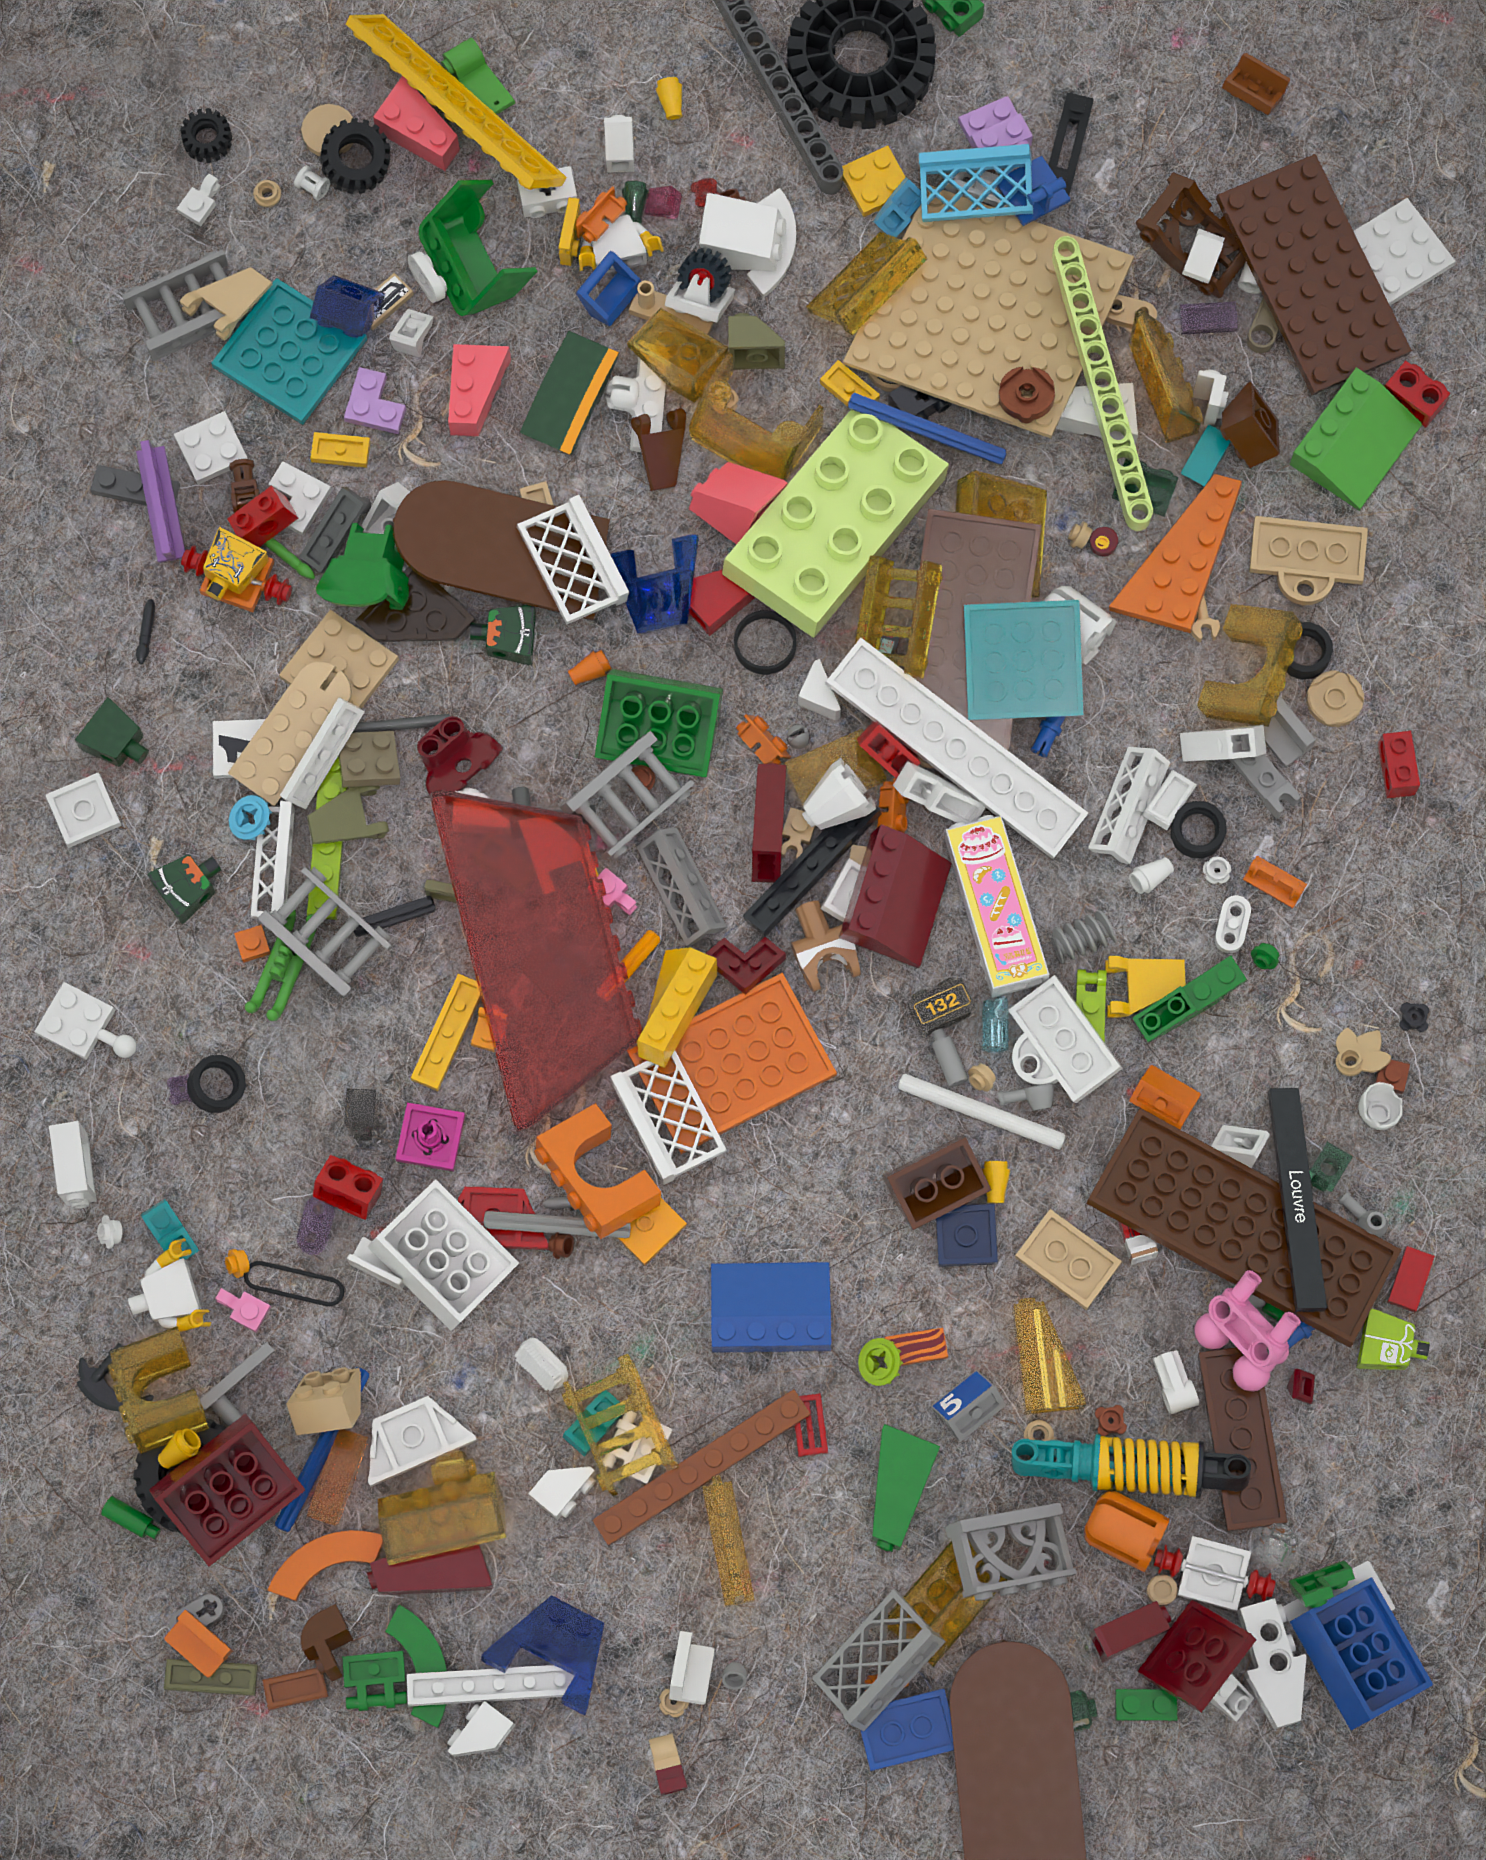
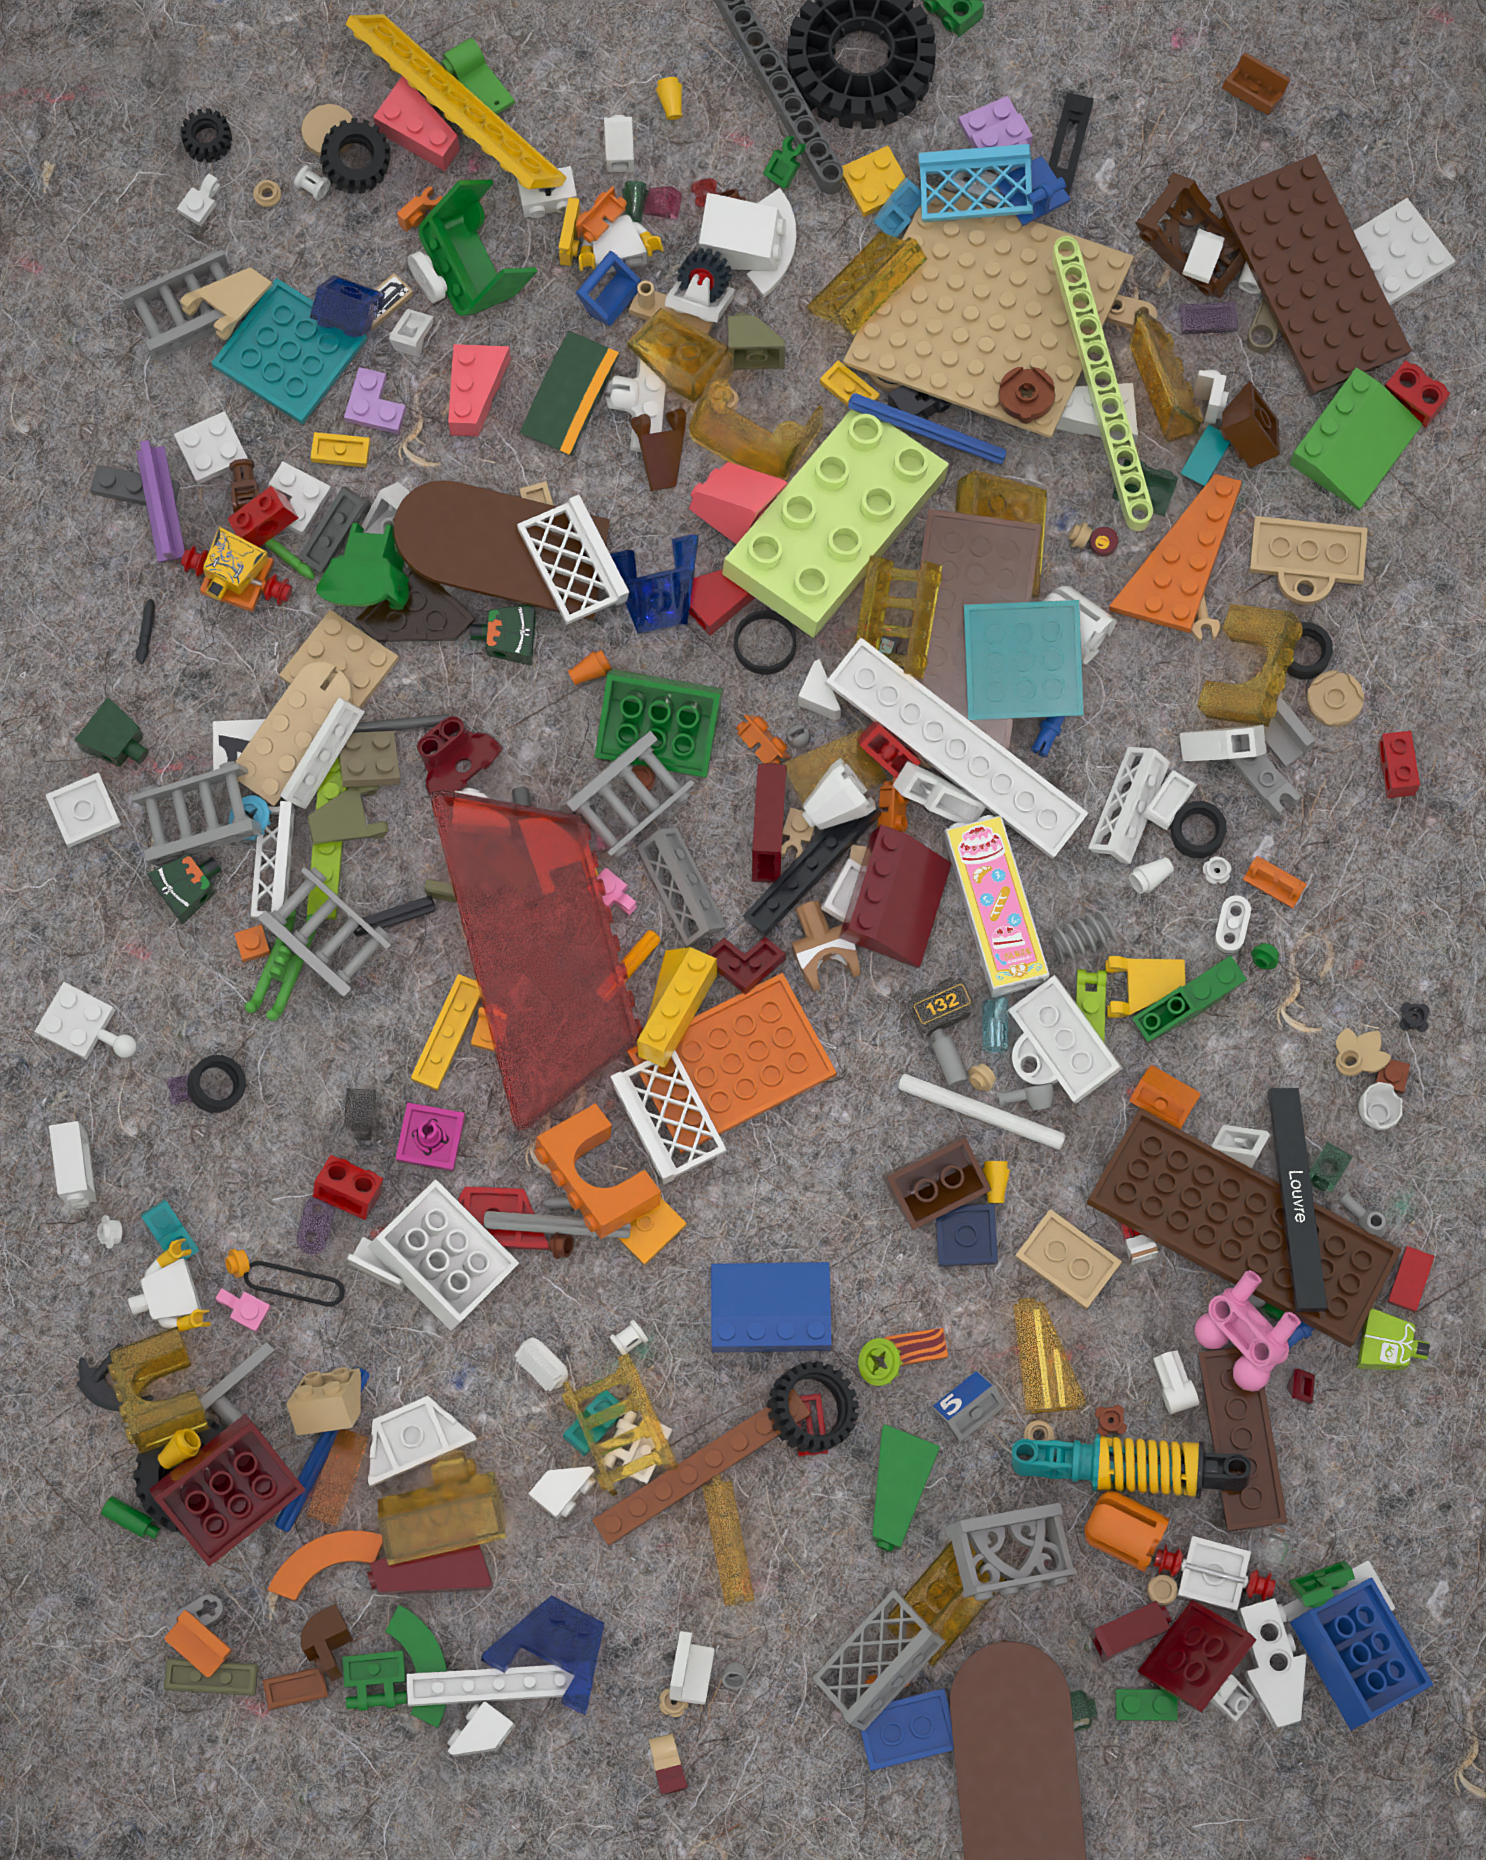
(216, 834): none -> light grey fence
(414, 211): none -> orange plate
(629, 1338): none -> white bush
(782, 164): none -> green plate
(841, 1393): none -> black tyre

